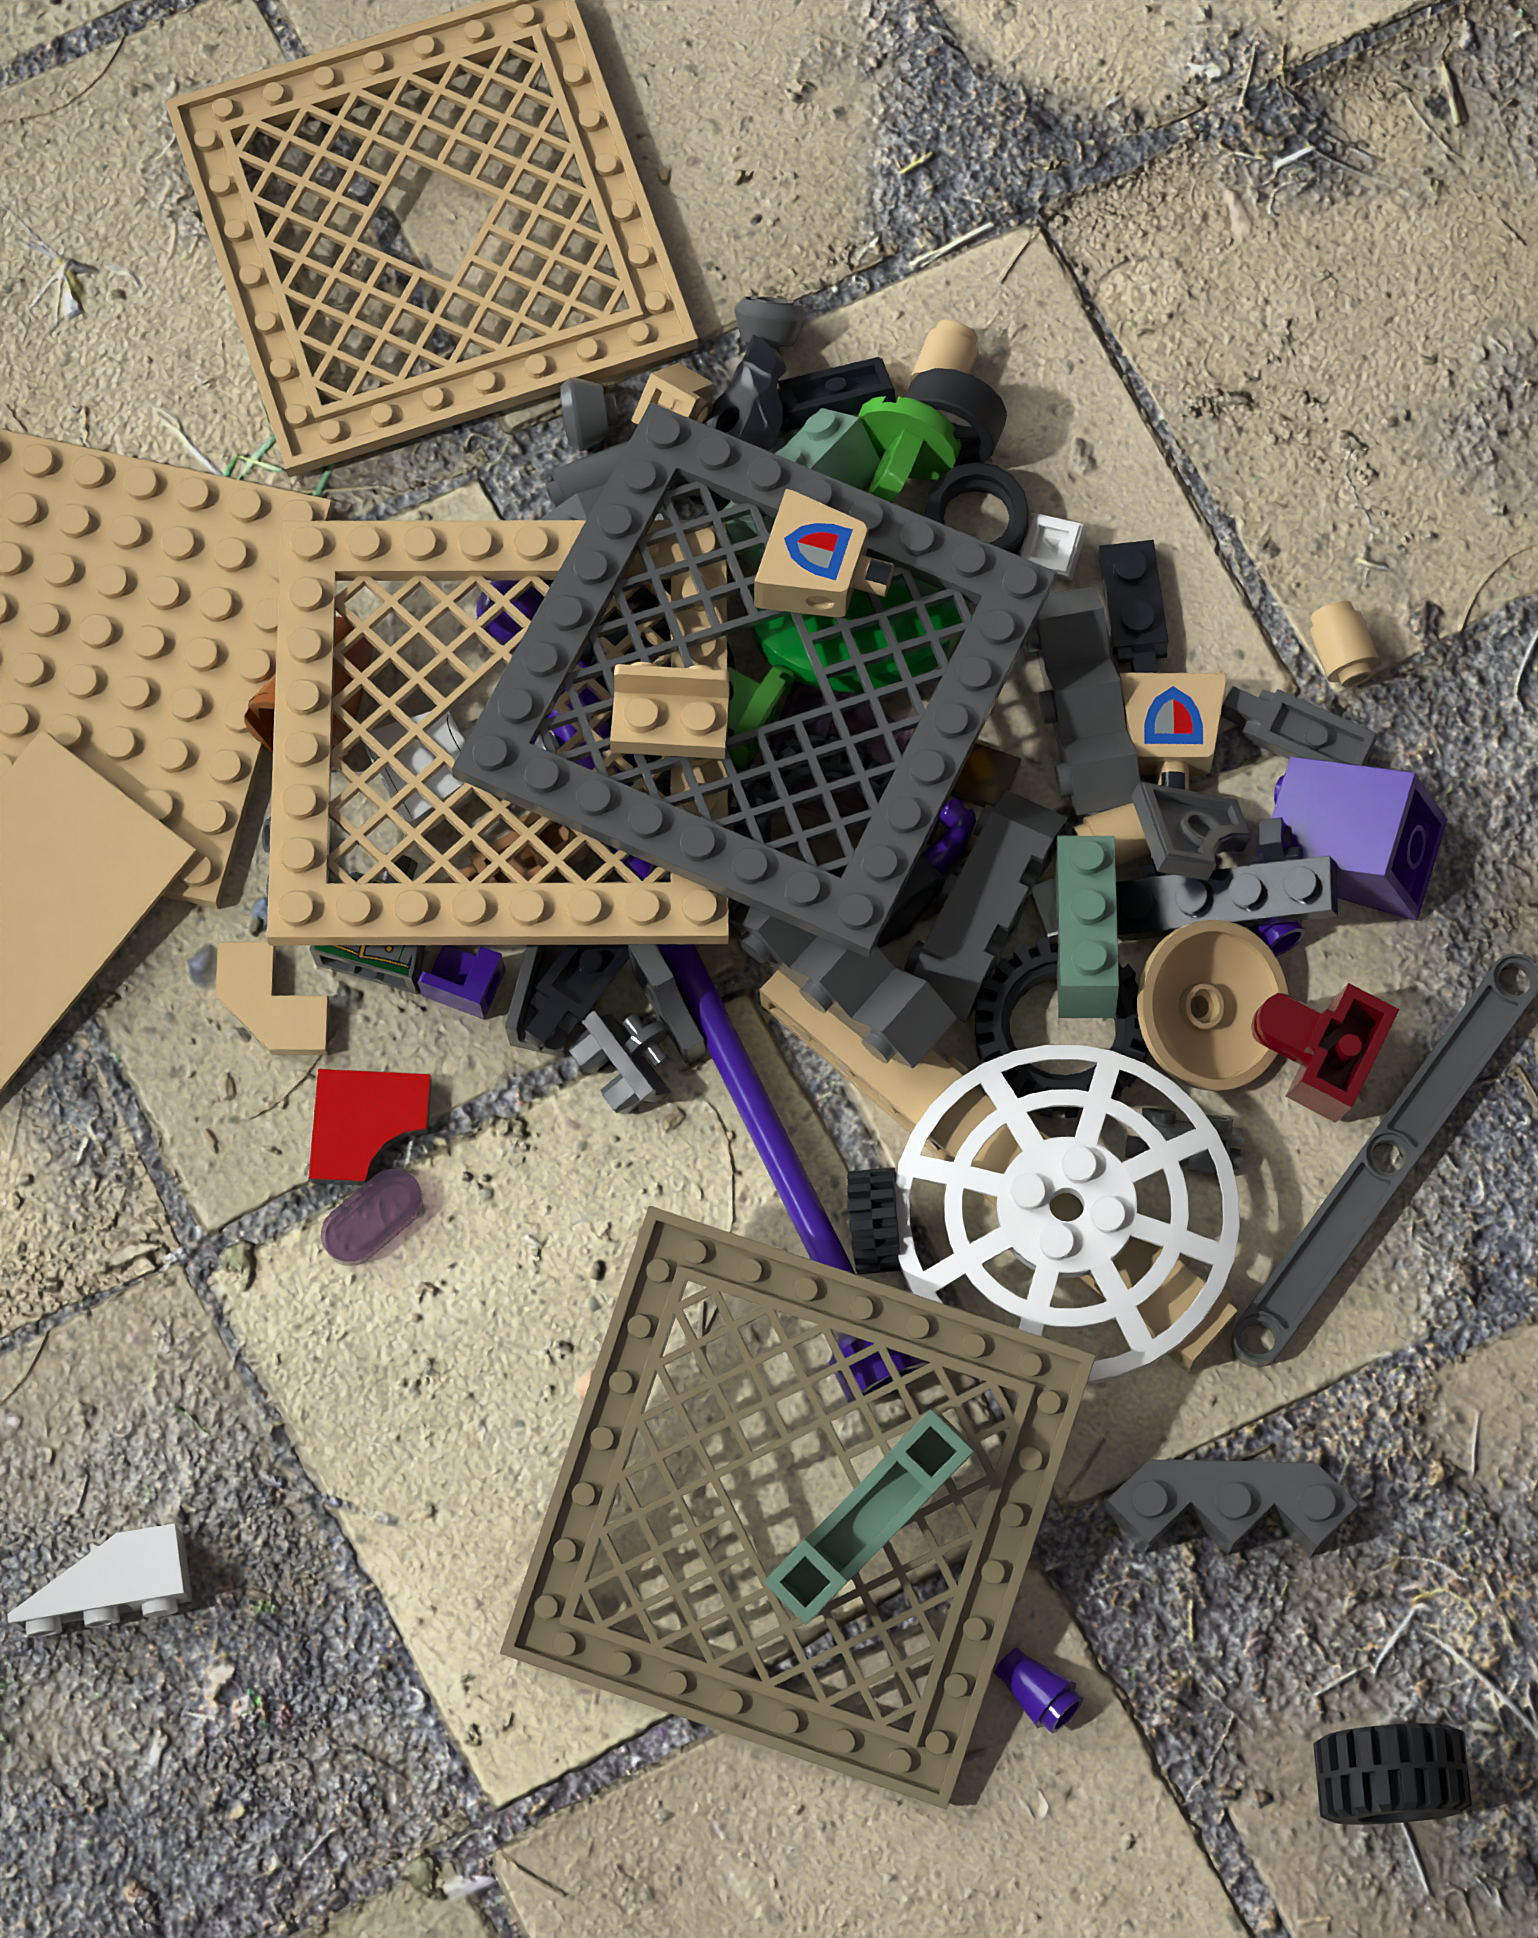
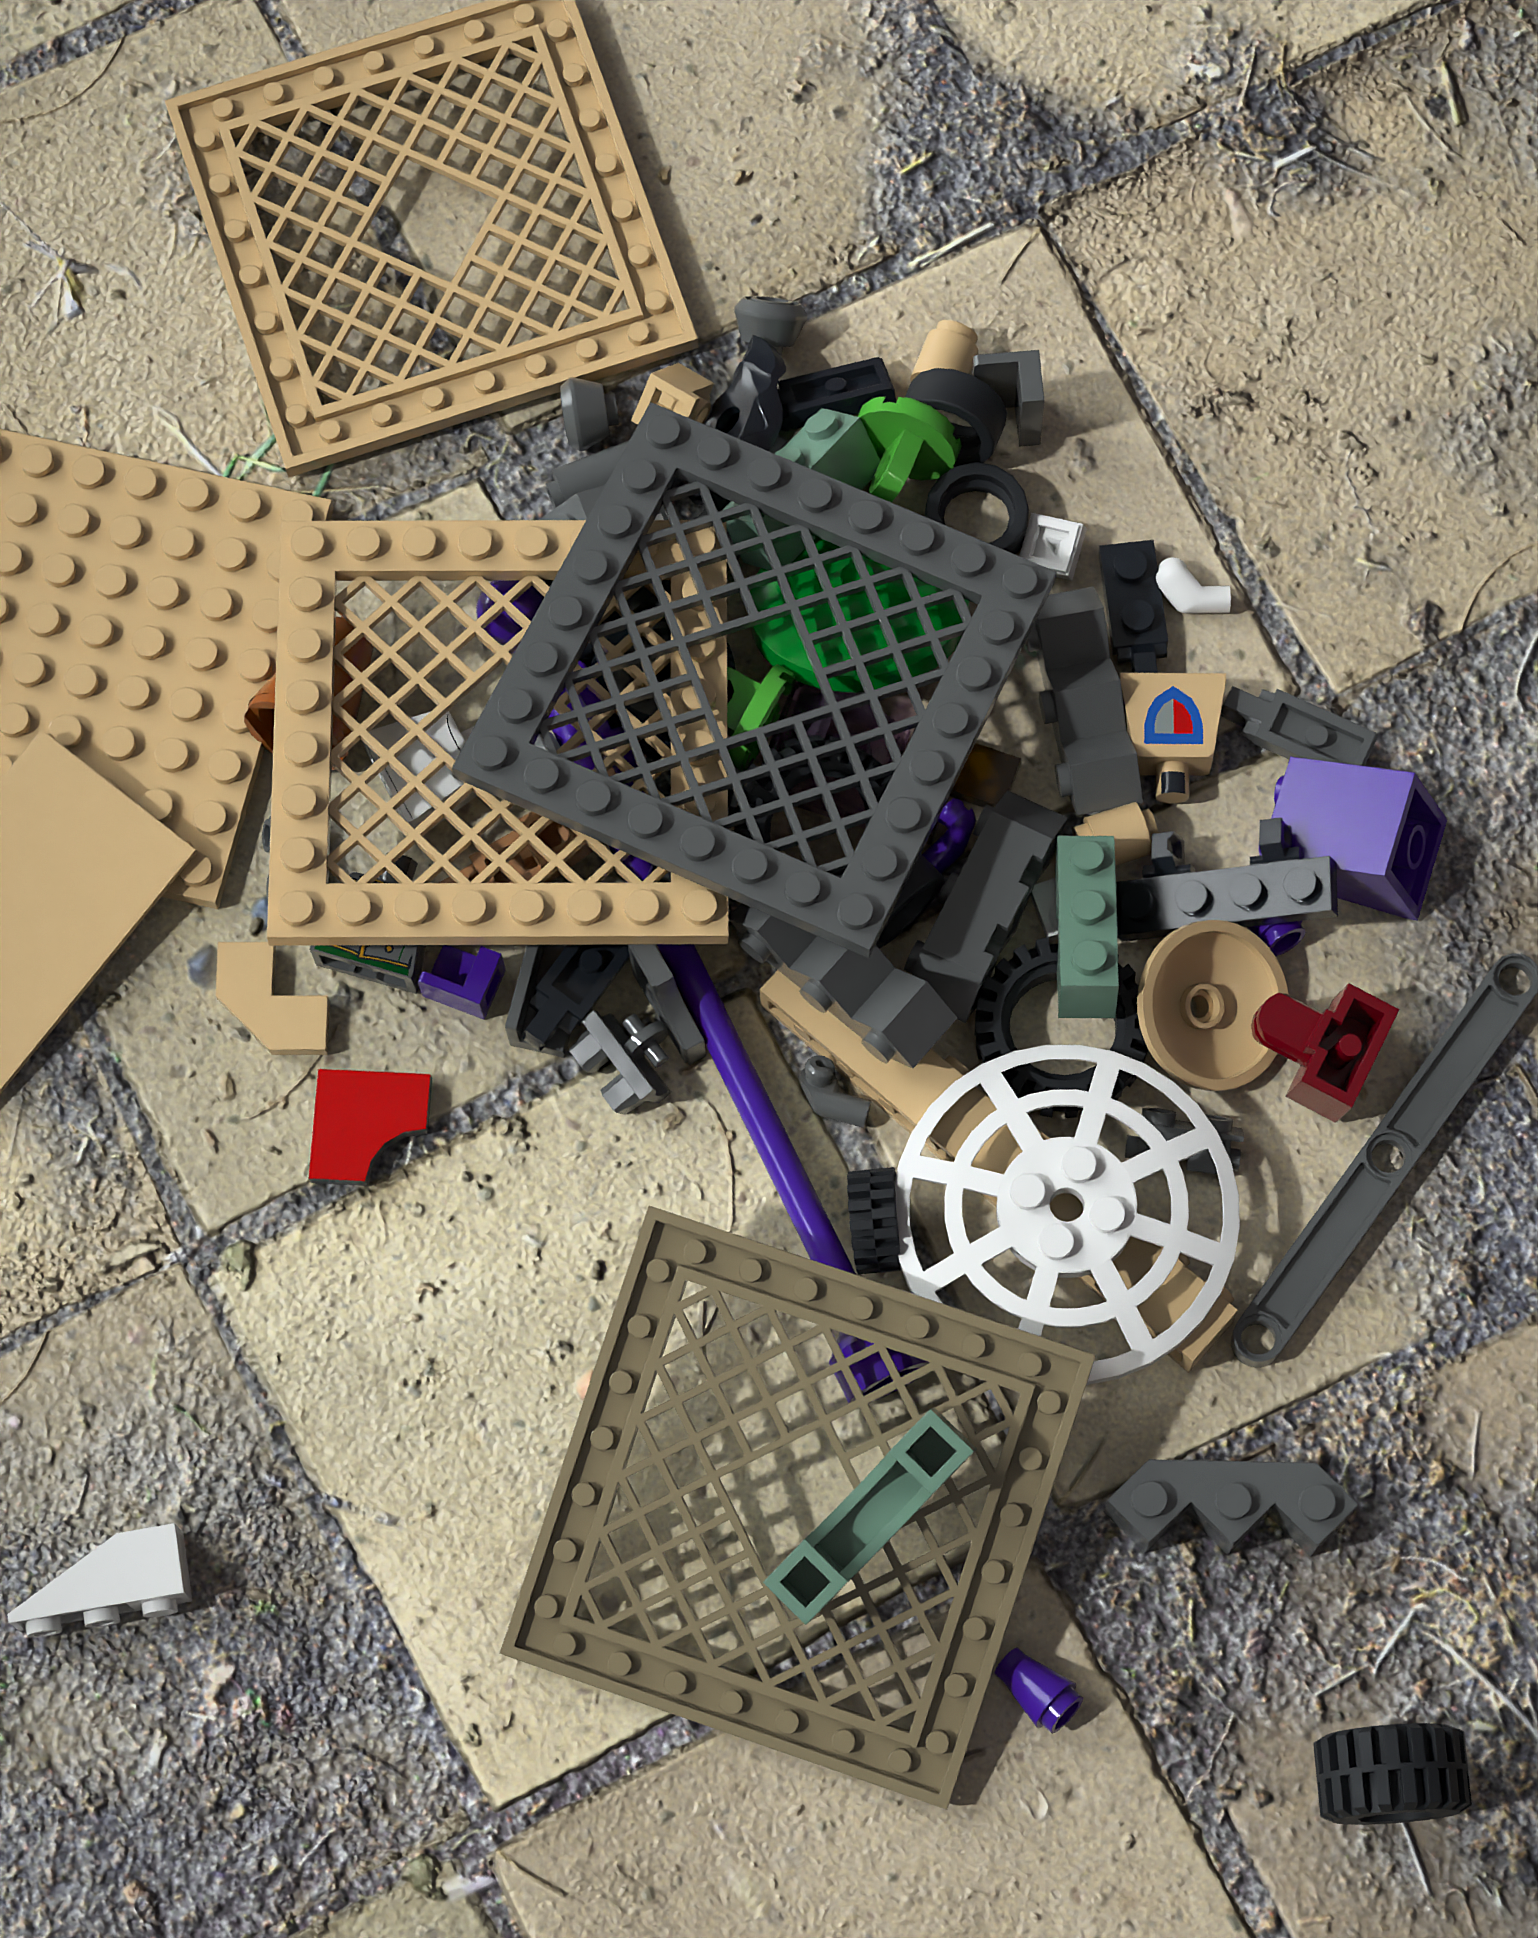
(372, 1217): clear purple tile -> none
(670, 710): tan bracket -> none
(817, 560): tan torso -> none
(827, 1096): none -> dark grey arm
(1020, 385): none -> dark grey panel
(1186, 592): none -> white arm
(1188, 828): dark grey tile -> none
(1343, 644): tan brick -> none

